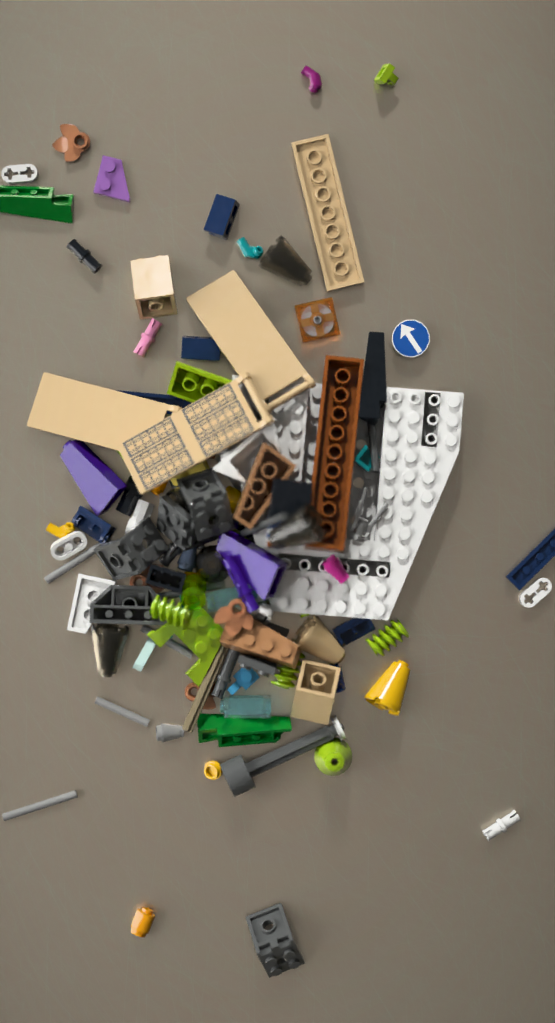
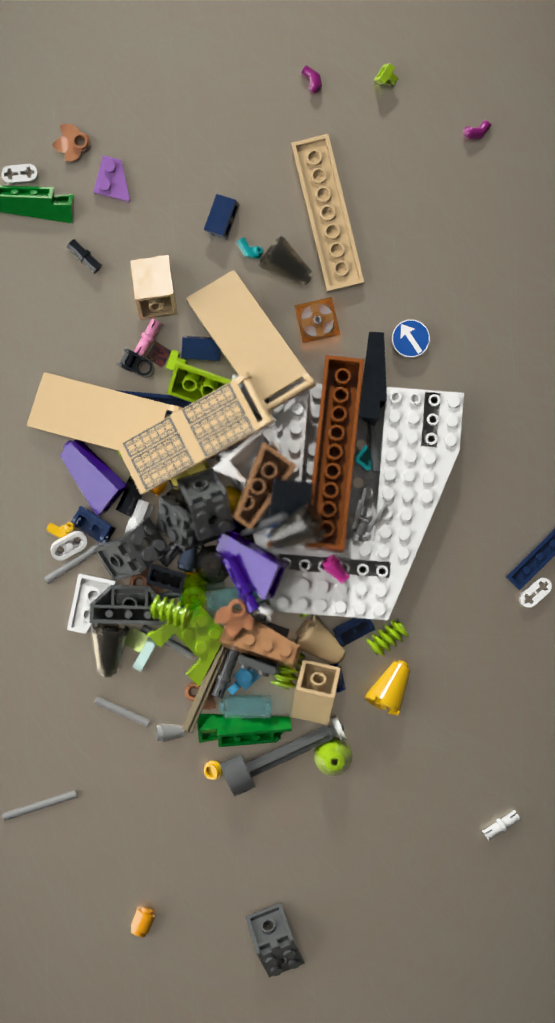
(132, 362): none -> black piece
(137, 639): none -> yellowish green slope
(158, 354): none -> clear smoke tile
(174, 356): none -> lime tile
(475, 133): none -> magenta arm

